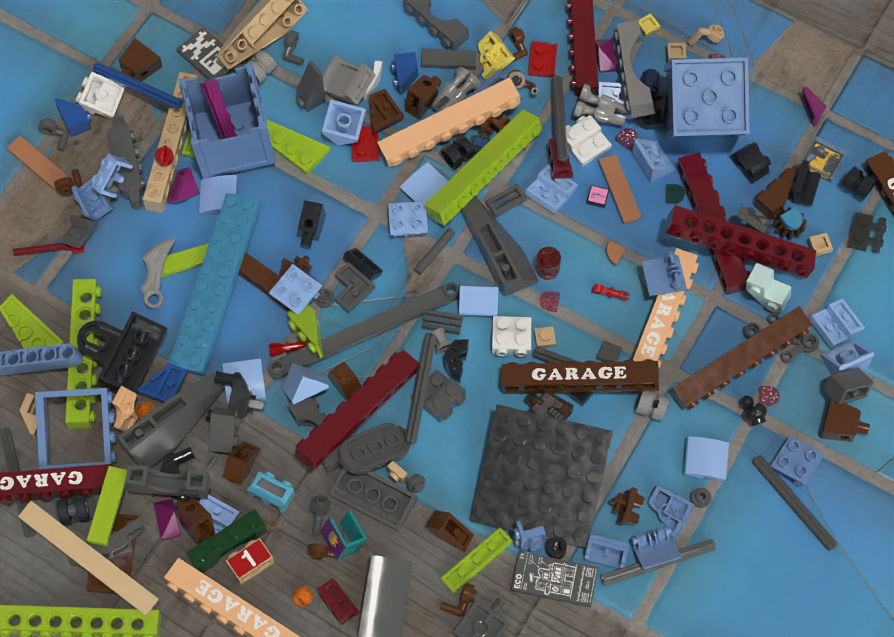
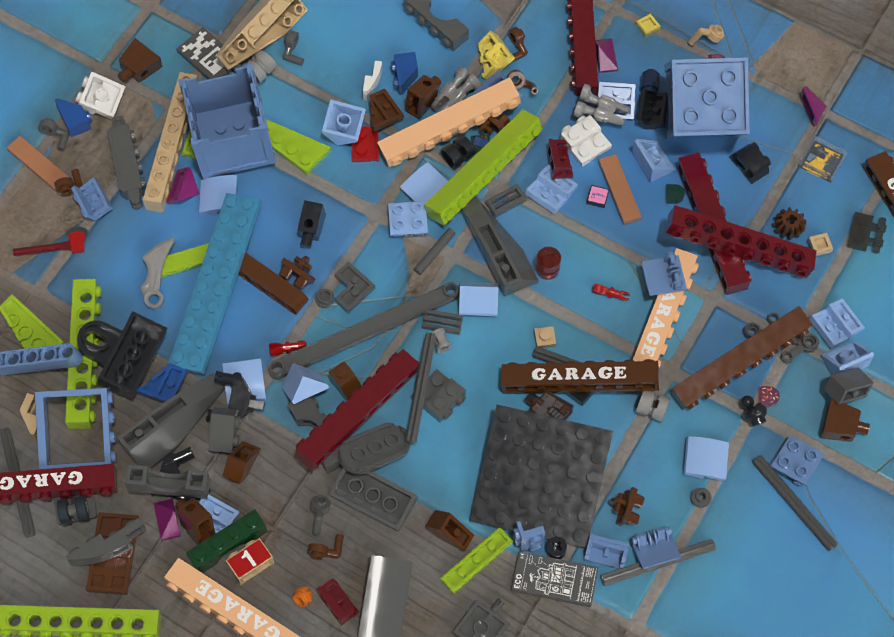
(79, 231): dark grey slope -> none
(88, 558): tan tile -> none
(107, 507): lime tile -> none
(108, 173): light blue window -> none
(124, 406): light nougat tile -> none
(137, 85): blue axle -> none
(144, 408): orange plate -> none
(164, 156): red tile -> none
(218, 108): magenta piece -> none
(271, 490): medium azure window -> none
(295, 289): light blue hinge -> none
(308, 328): lime slope -> none
(311, 88): dark grey slope -> none
(336, 540): teal piece -> none
(347, 80): light grey panel -> none
(363, 263): black plate -> none
(396, 473): tan plate -> none
(416, 483): dark grey plate -> none
(448, 58): dark grey tile -> none
(455, 355): black cylinder -> none
(468, 595): reddish brown plate -> none
(511, 336): white plate -> none
(542, 59): red plate -> none
(549, 301): clear pink tile -> none
(559, 118): dark grey axle -> none
(609, 352): dark grey tile -> none
(614, 253): nougat tile -> none
(626, 138): clear pink tile -> none
(639, 95): light grey arch -> none
(671, 508): medium blue slope -> none
(676, 51): tan plate -> none
(759, 222): dark grey plate -> none
(766, 290): light aqua brick -> none
(774, 198): reddish brown slope -> none
(792, 219): dark azure tile -> none
(806, 184): black bracket -> none
(858, 183): black wheel -> none

